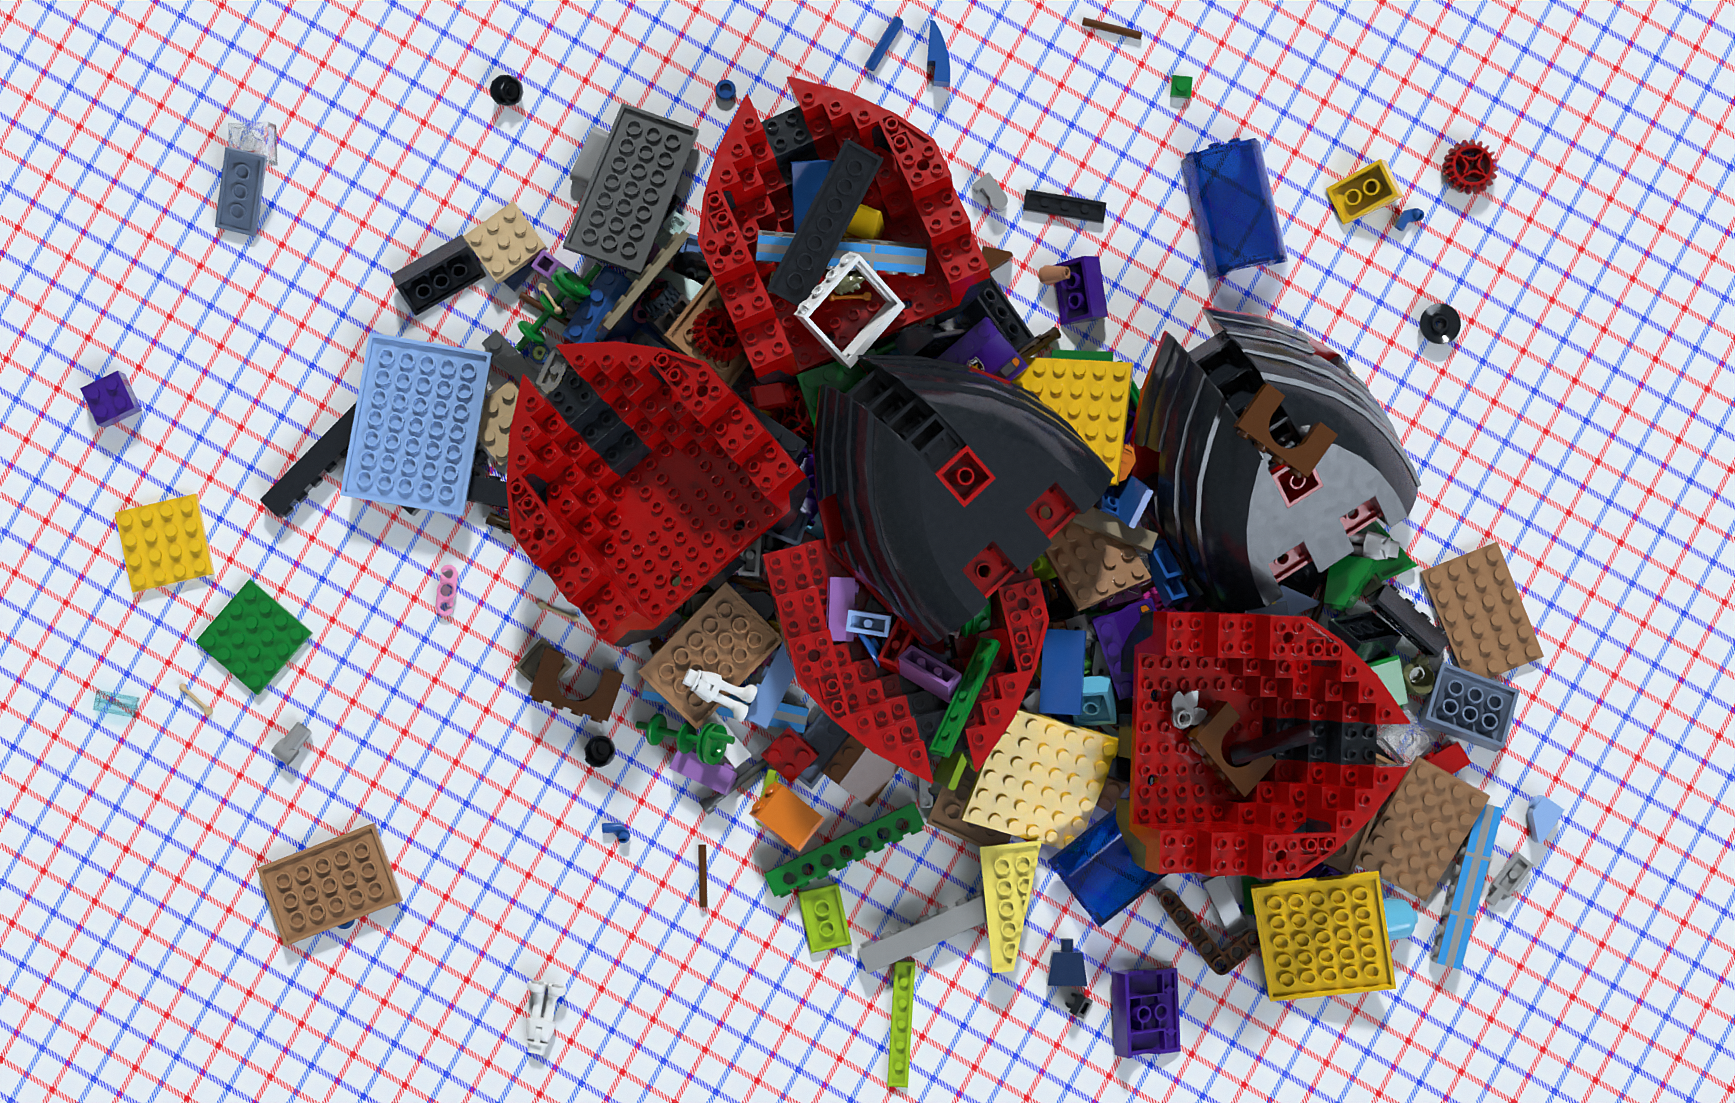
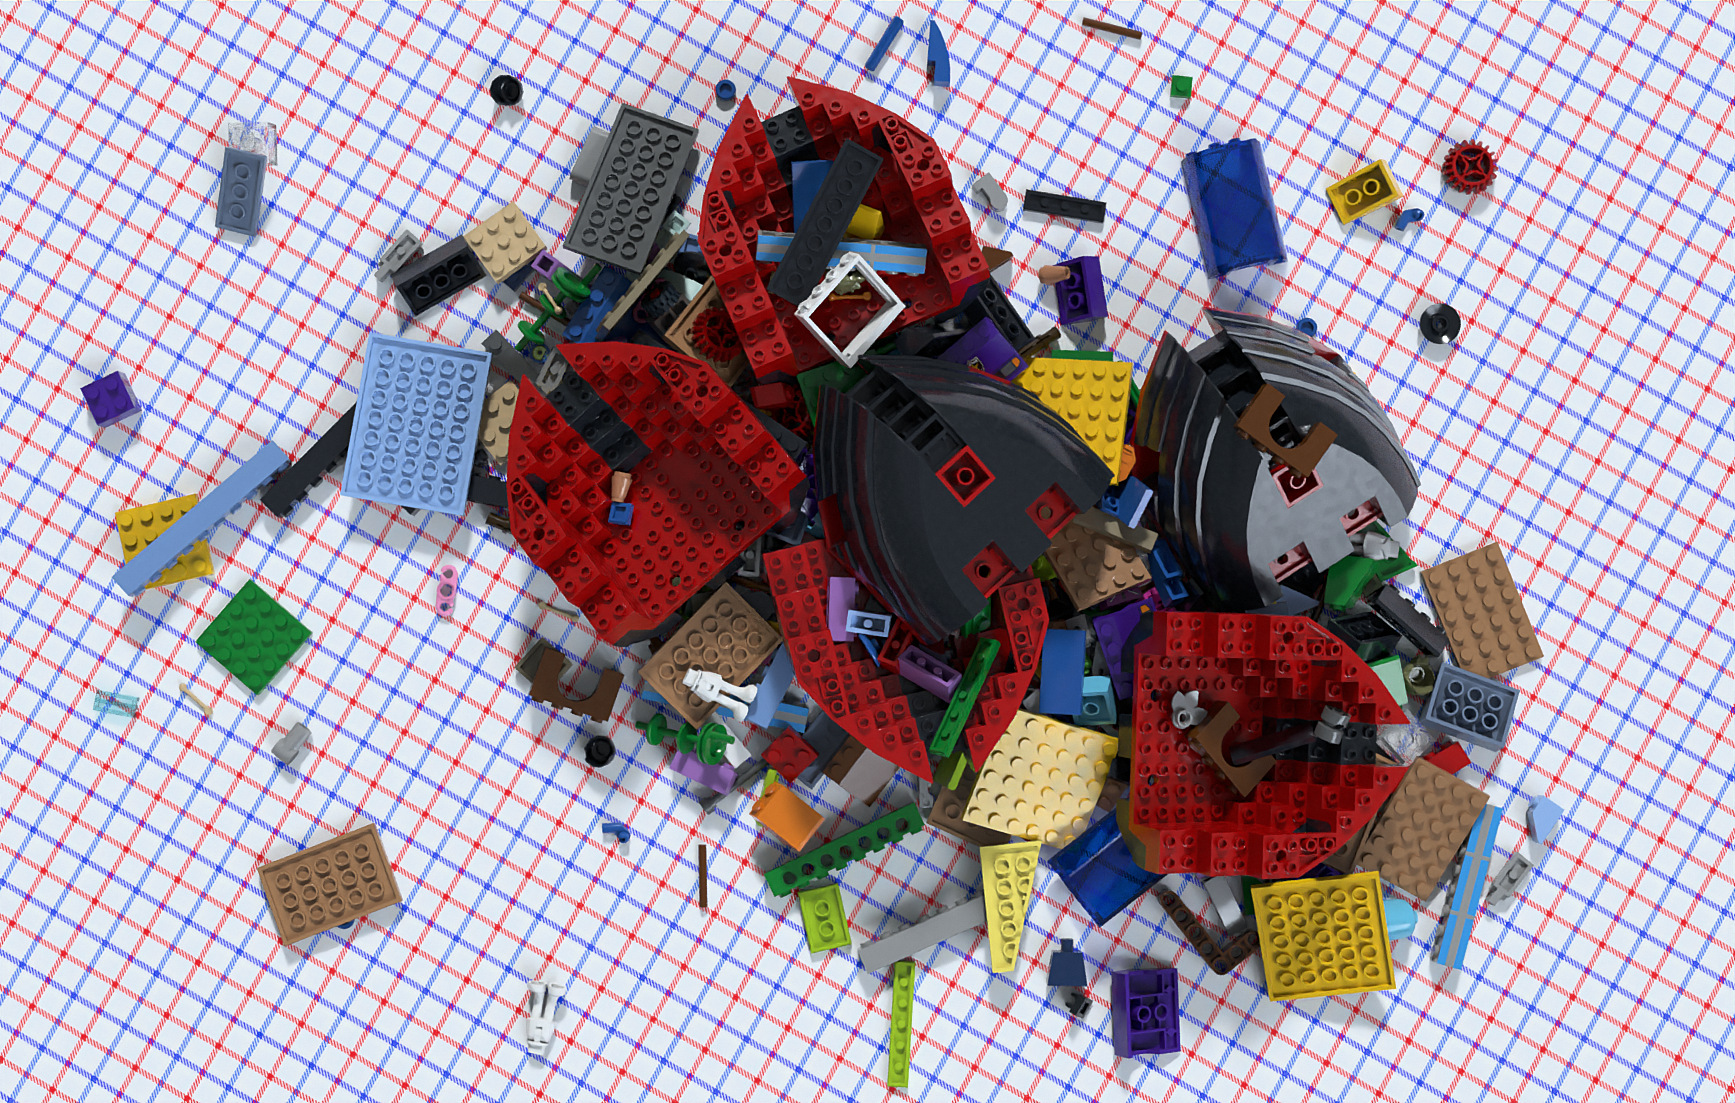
(201, 519): none -> medium blue brick
(398, 255): none -> light grey hinge
(620, 486): none -> nougat cone
(621, 513): none -> blue tile
(1307, 326): none -> blue tile
(1331, 726): none -> dark grey wheel

